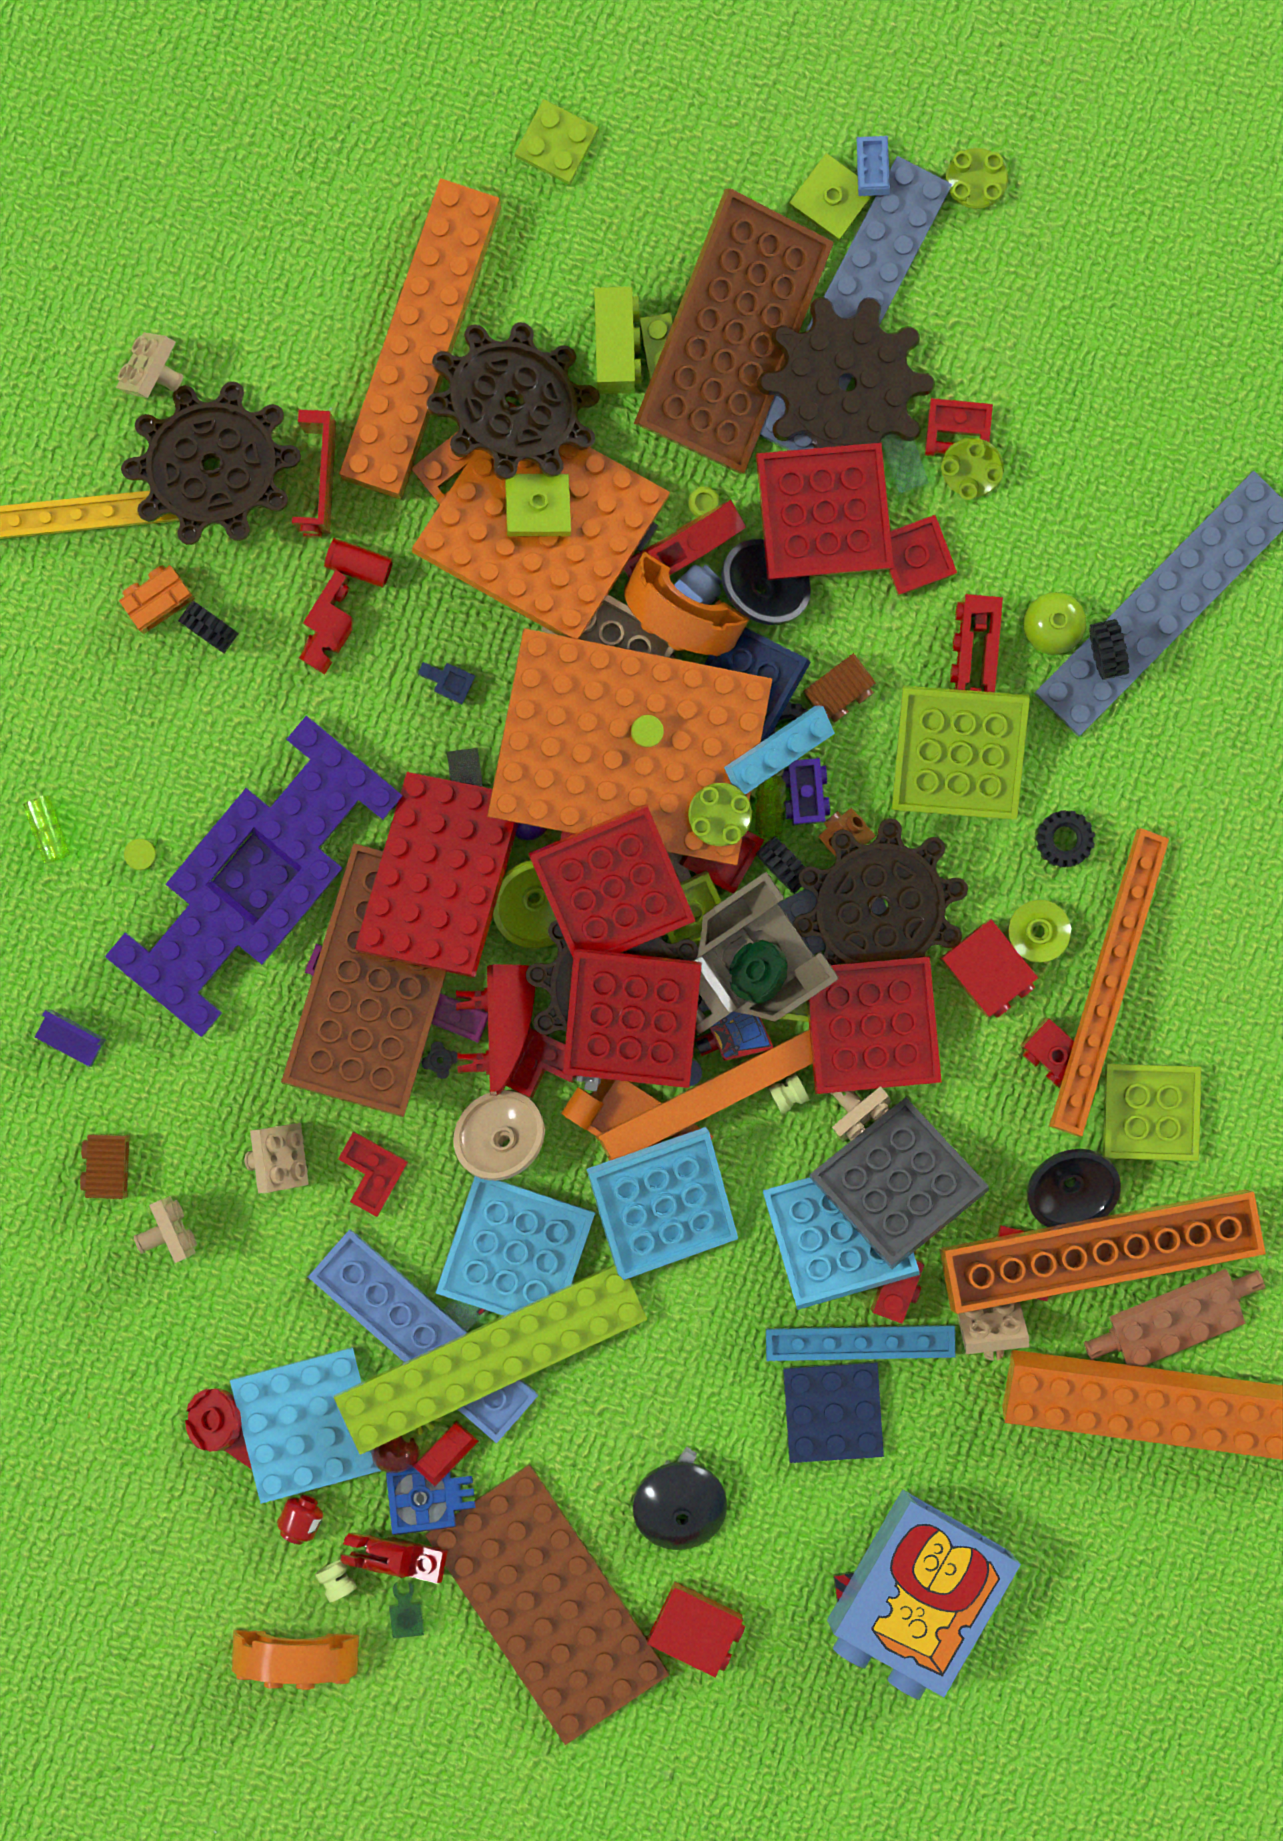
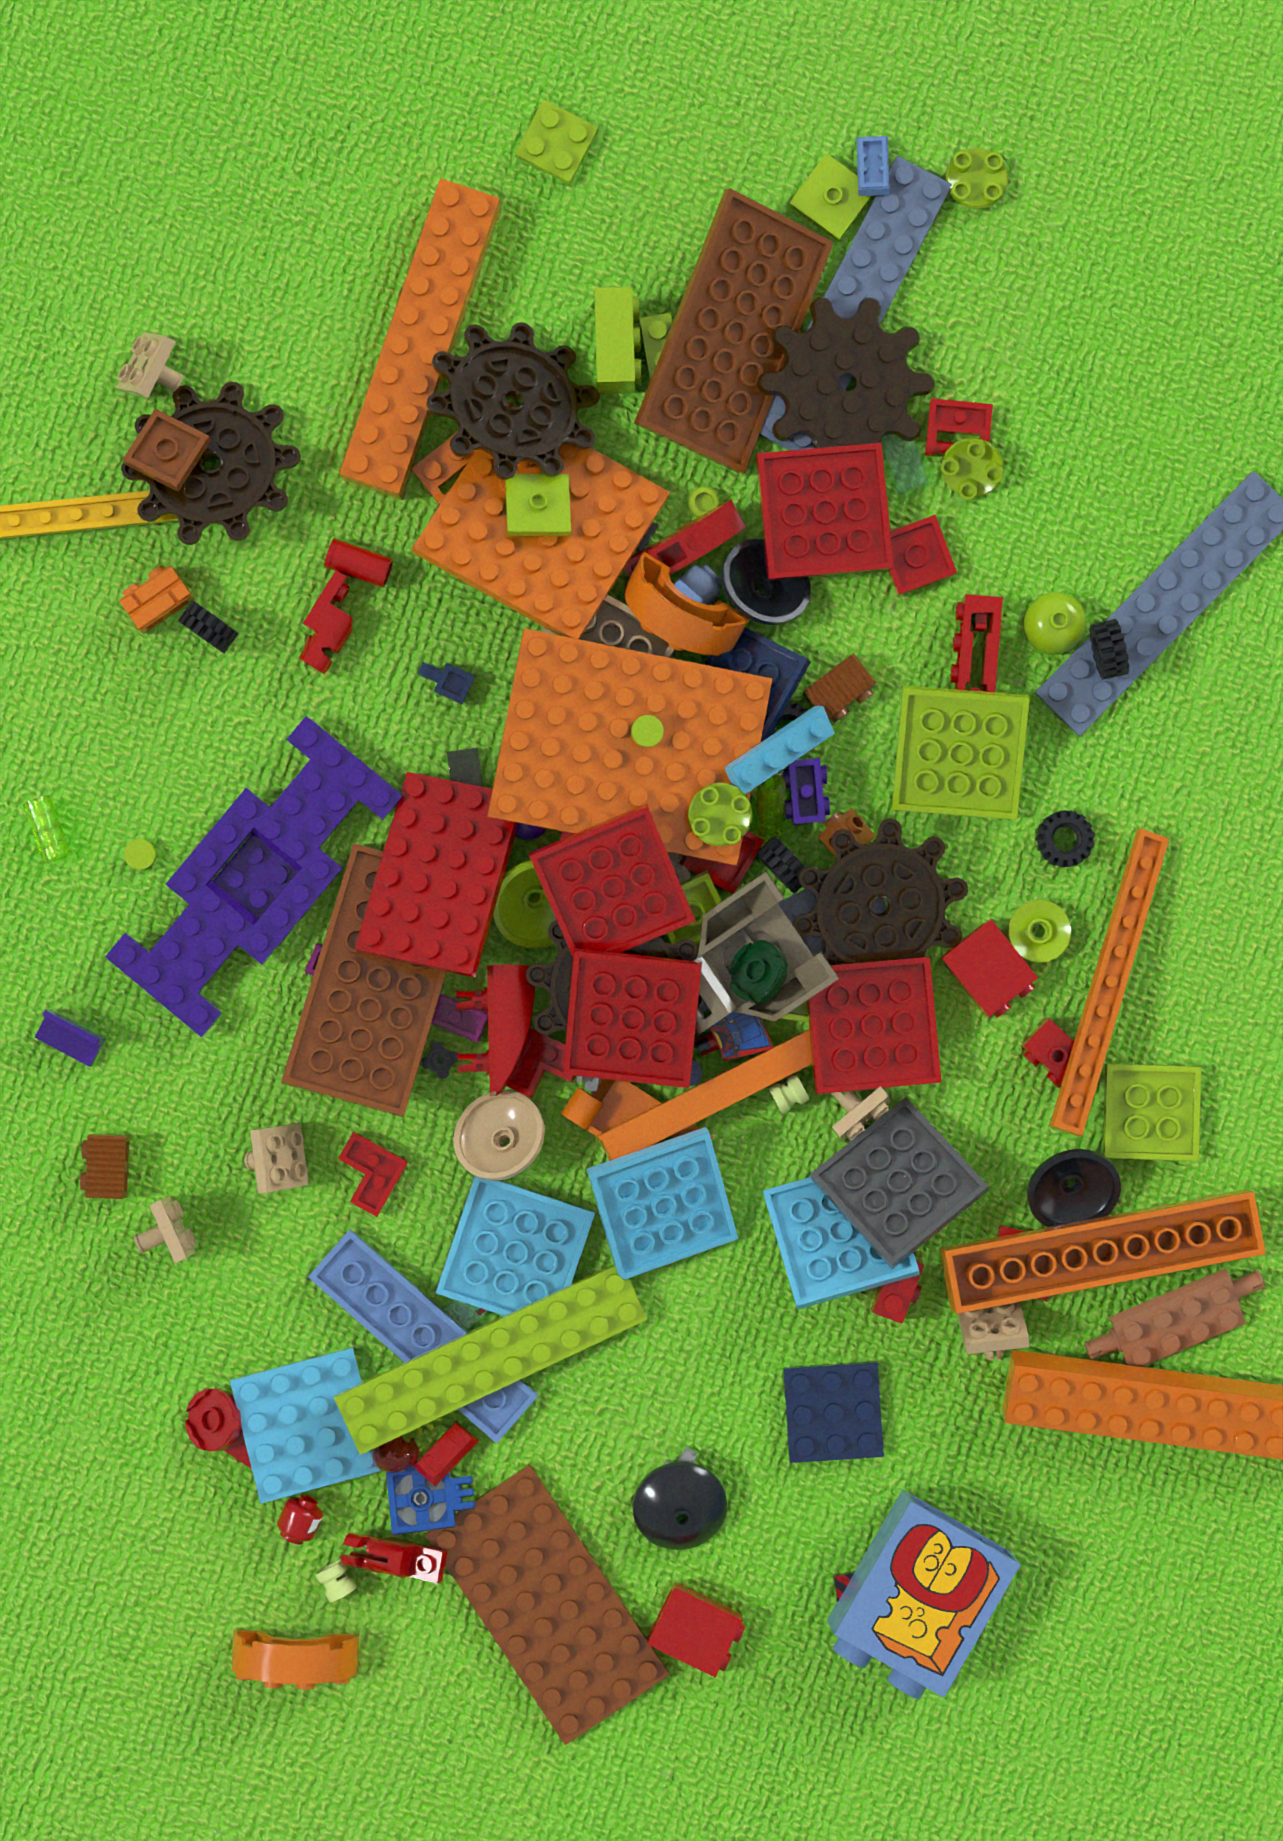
(166, 450): none -> dark orange plate
(319, 423): red panel -> none
(406, 1615): clear green plate -> none
(860, 1342): dark azure plate -> none

